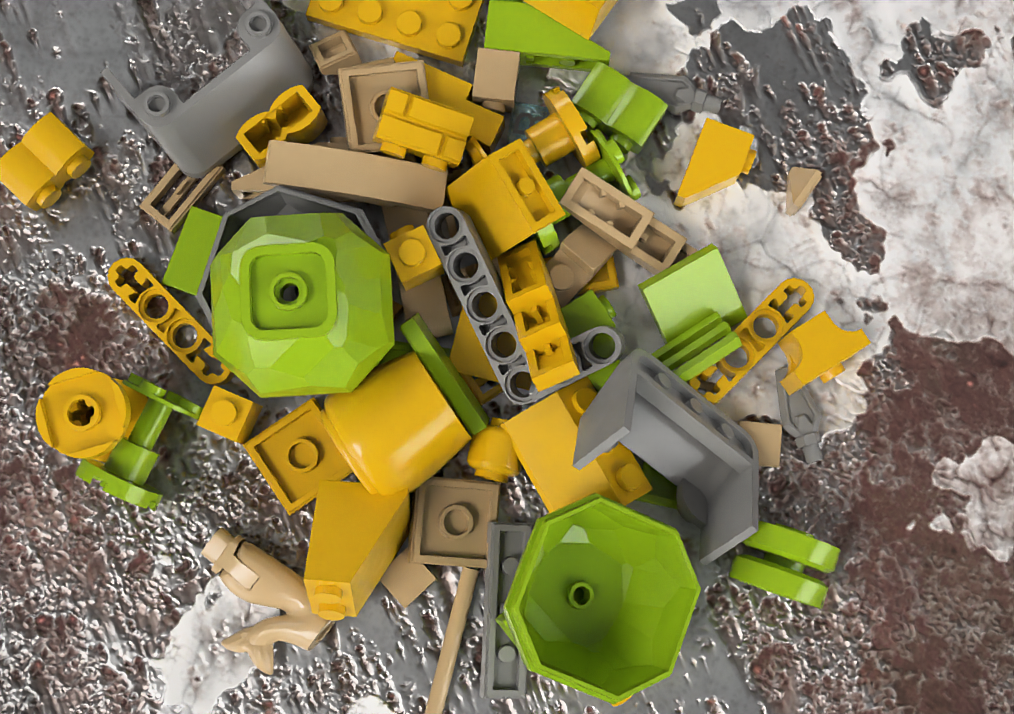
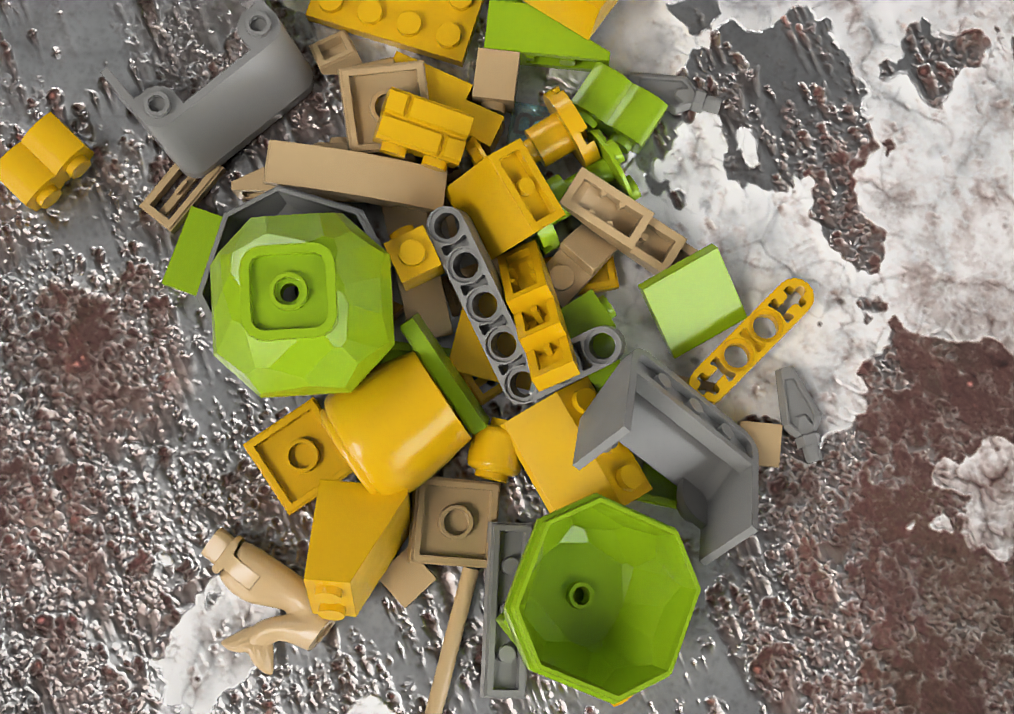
(87, 413): yellow piece -> none
(133, 457): lime piece -> none
(171, 322): yellow beam -> none
(229, 415): yellow brick -> none
(291, 118): yellow brick -> none
(692, 343): lime tile -> none
(715, 162): yellow slope -> none
(784, 562): lime wheel -> none
(799, 187): tan slope -> none
(818, 351): yellow brick -> none

